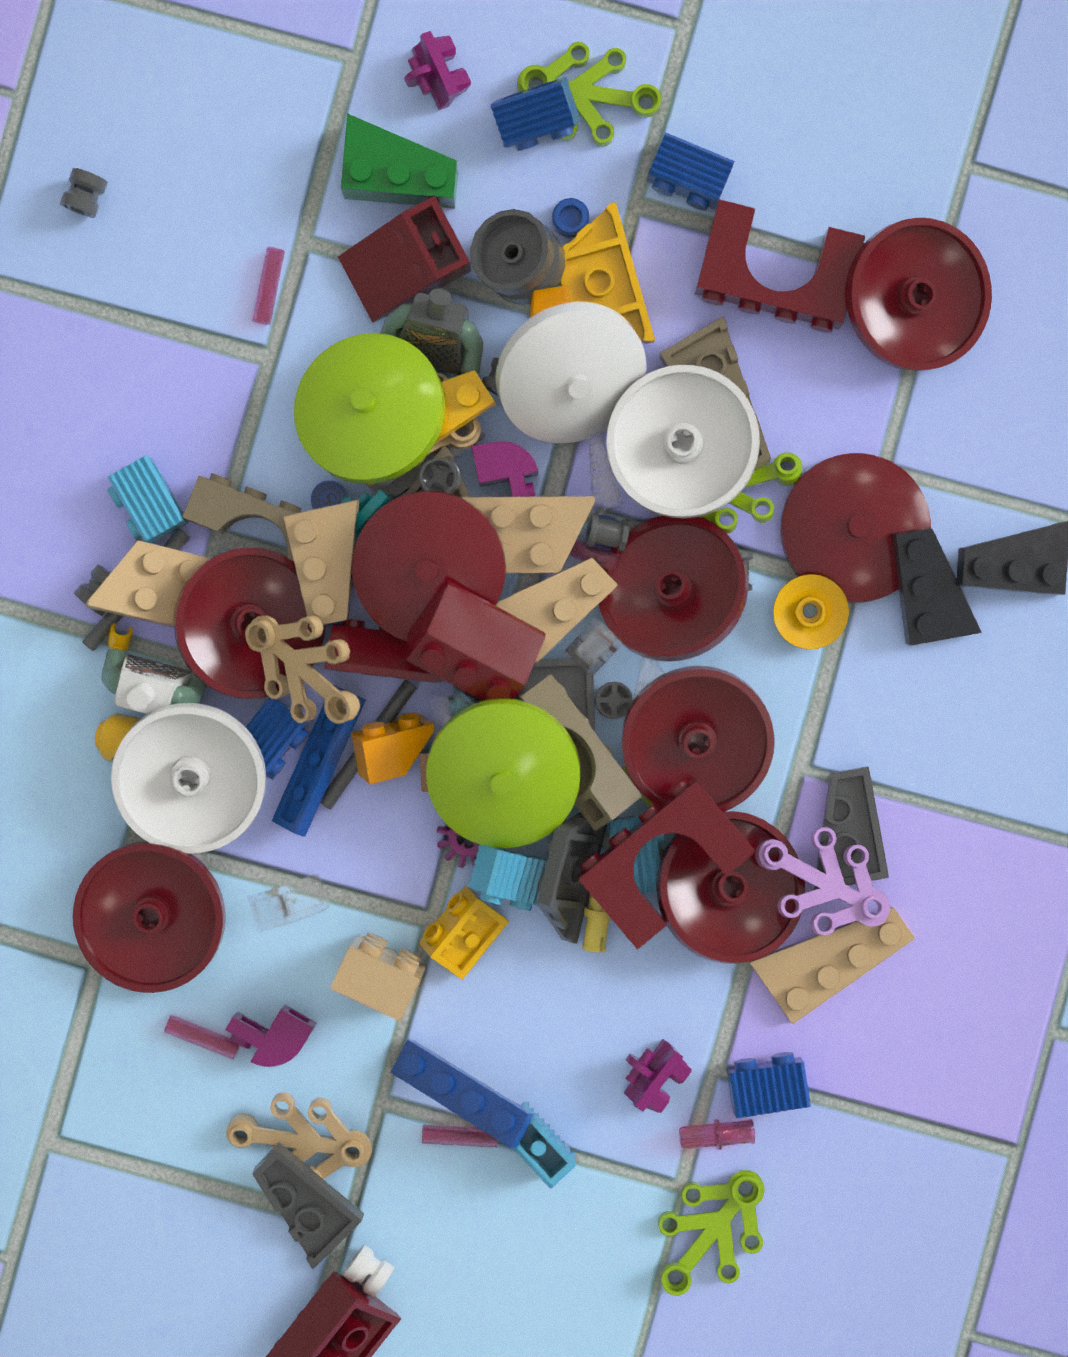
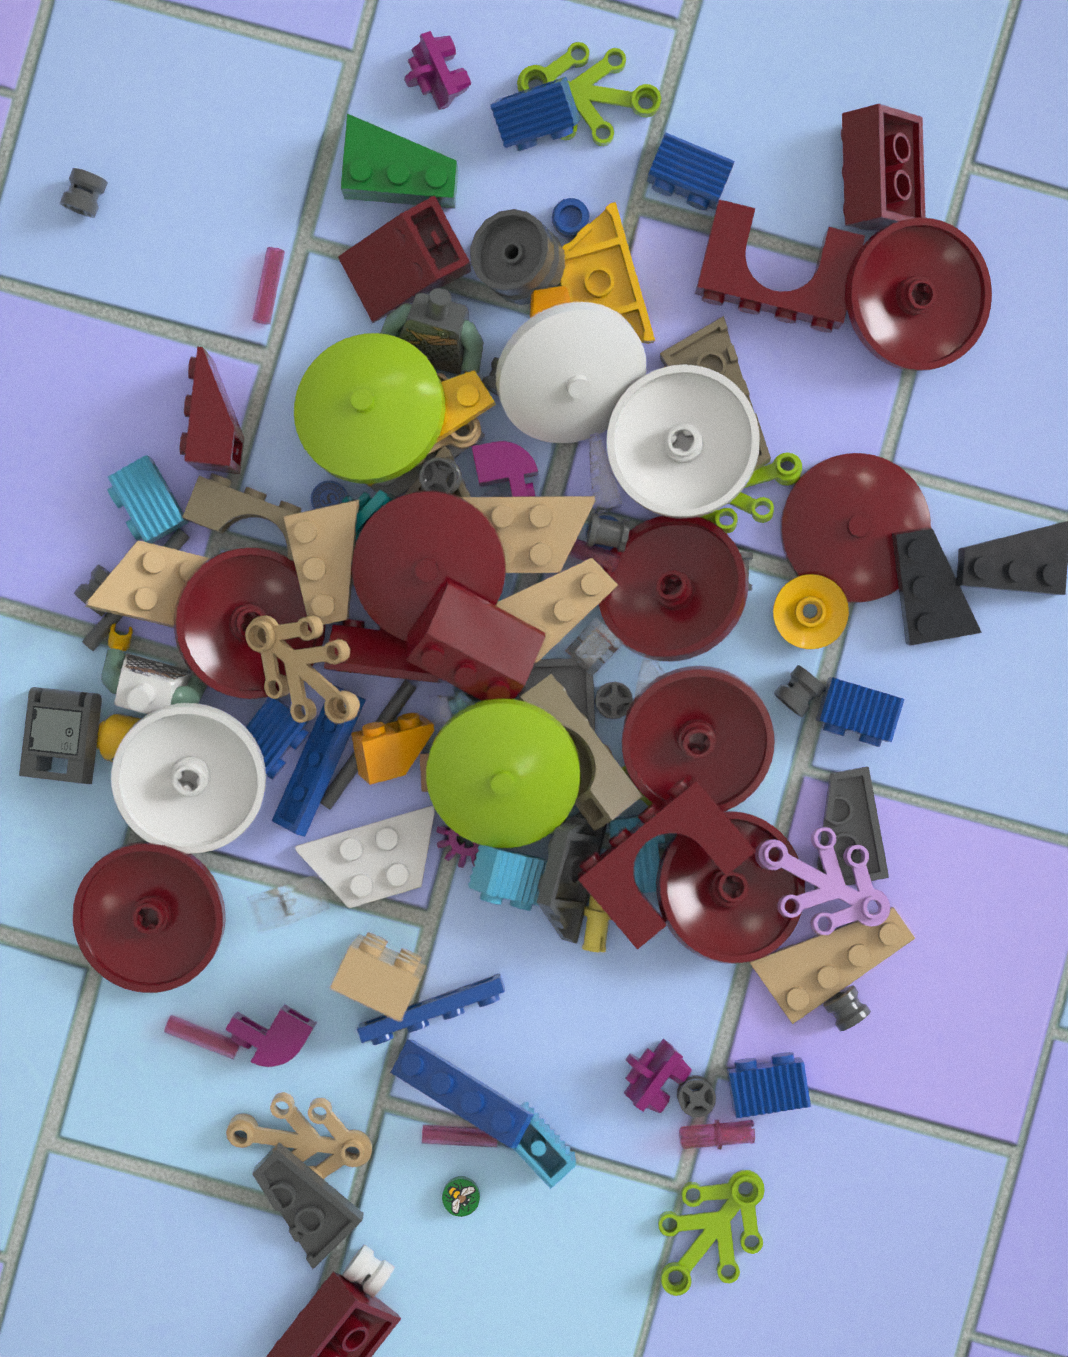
(60, 727): none -> dark grey container
(213, 433): none -> dark red slope
(373, 858): none -> white wing
(446, 1004): none -> blue plate
(461, 1196): none -> tile
(462, 932): yellow bracket -> none
(701, 1100): none -> dark grey wheel
(799, 691): none -> dark grey wheel
(847, 1008): none -> dark grey wheel
(859, 710): none -> blue brick
(882, 166): none -> dark red slope

